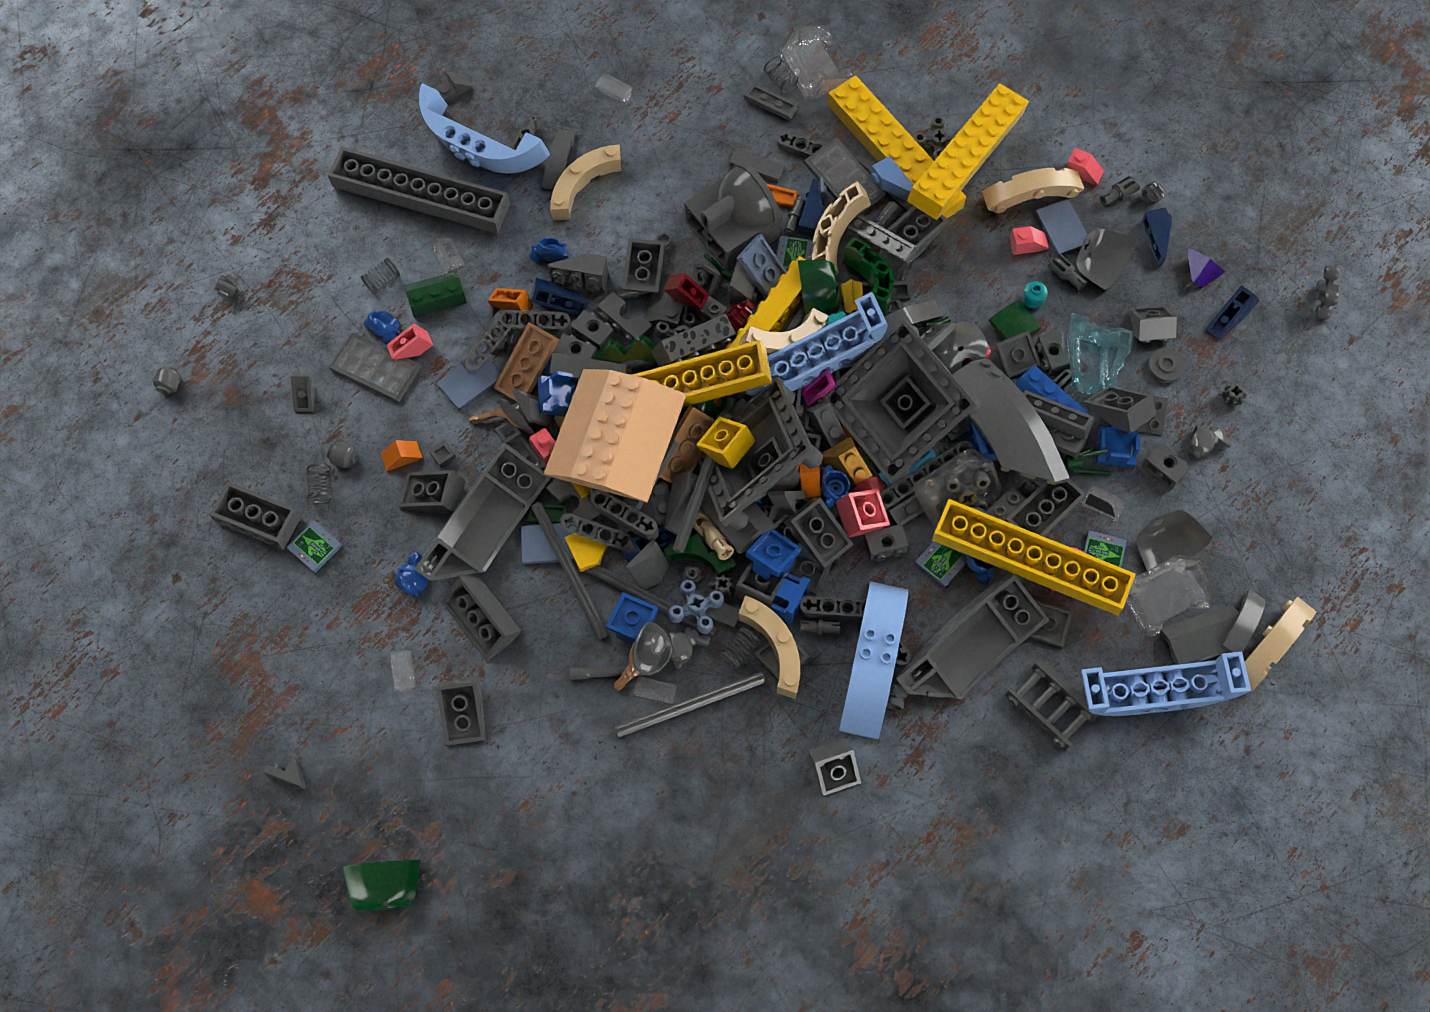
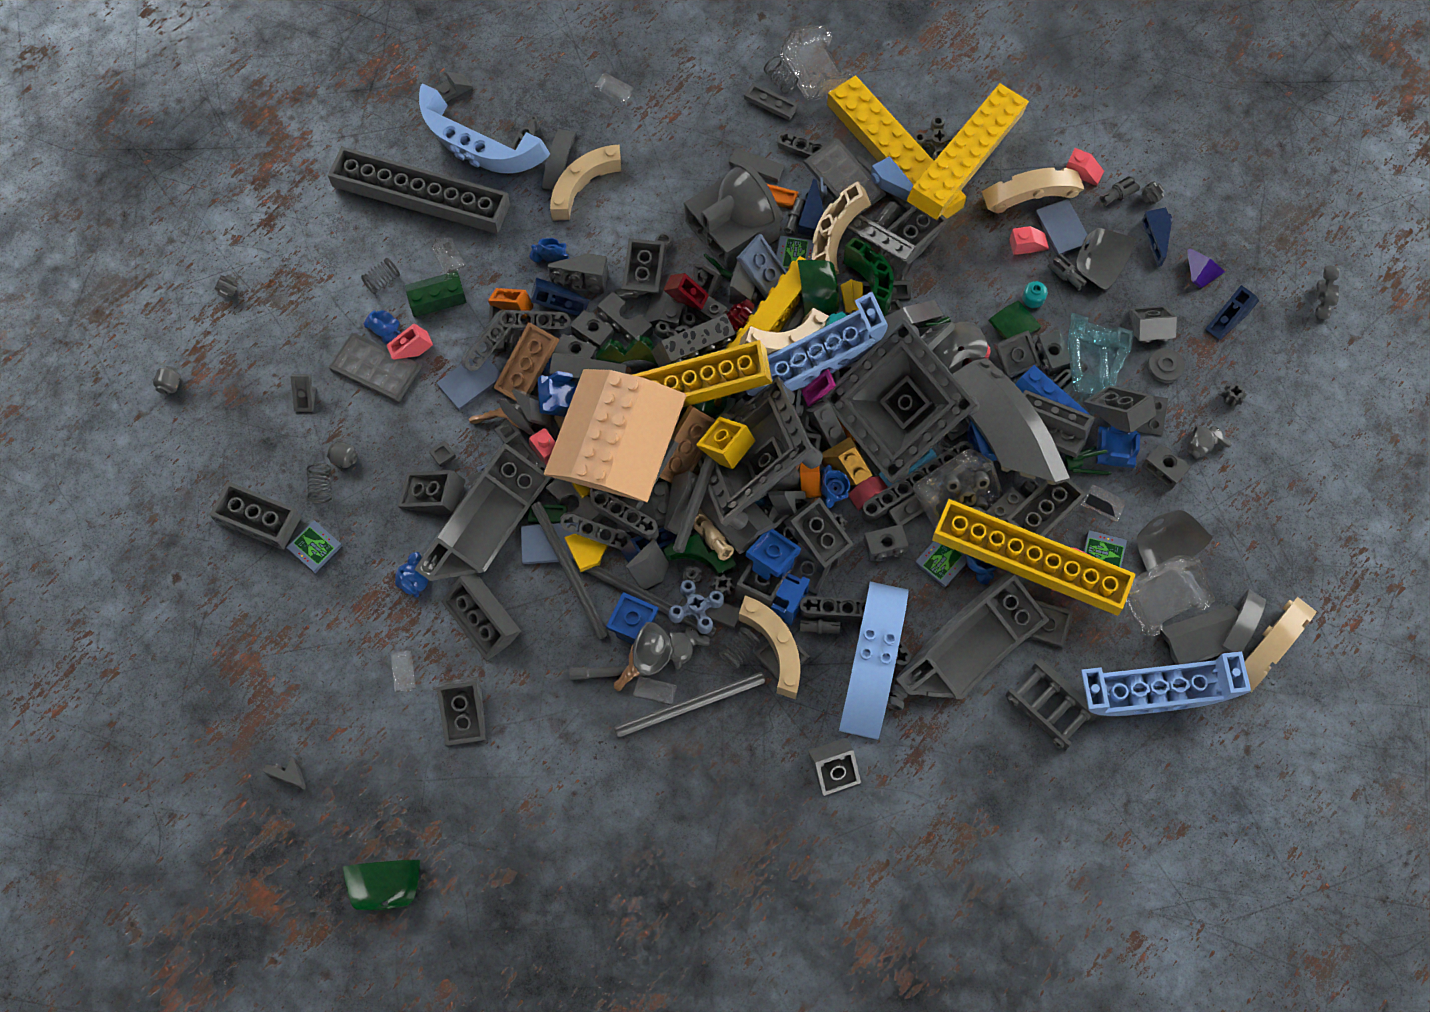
(401, 454): orange slope -> none
(862, 512): coral slope -> none

